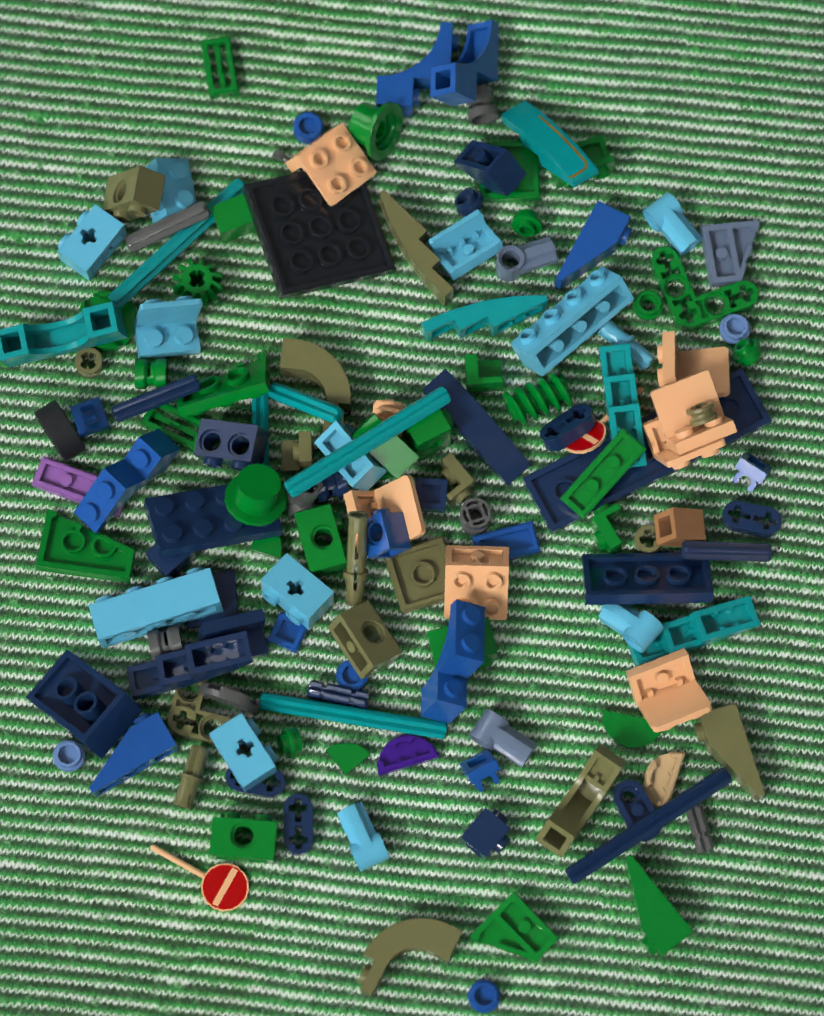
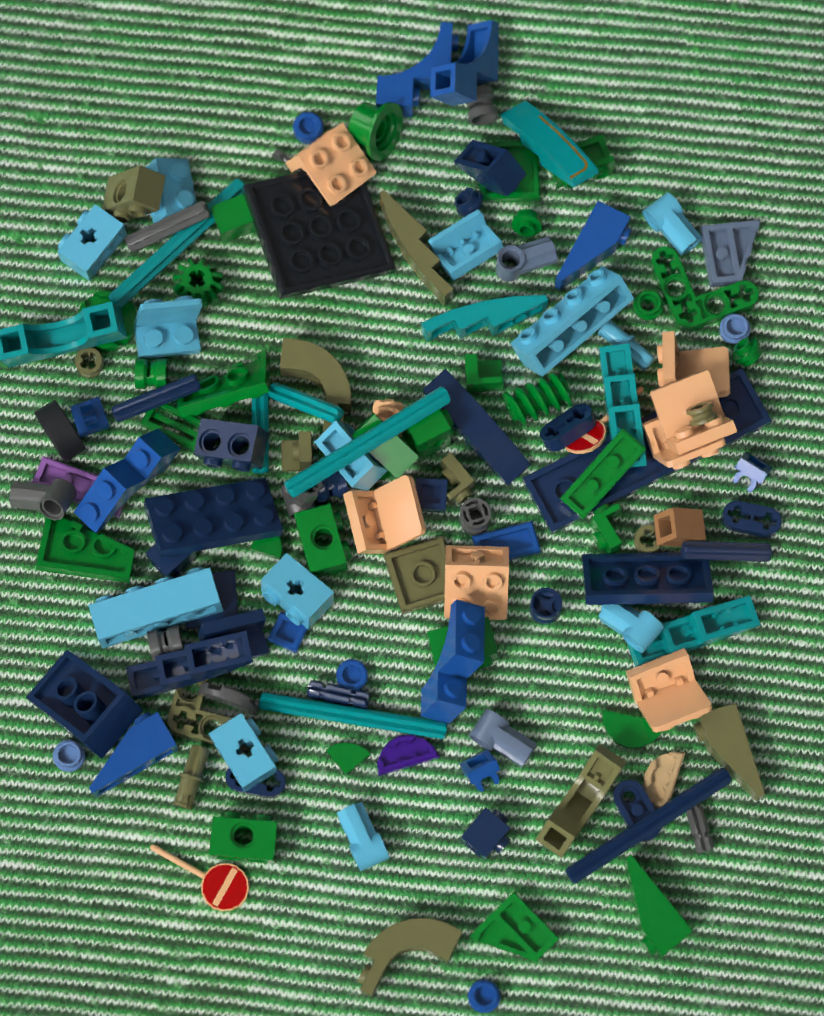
(48, 499): none -> dark grey piece
(223, 90): green tile -> none
(256, 496): green piece -> none
(290, 742): green plate -> none
(290, 824): dark blue beam -> none
(354, 591): olive pin -> none
(364, 639): olive brick -> none
(386, 534): blue brick -> none
(549, 602): none -> dark blue wheel

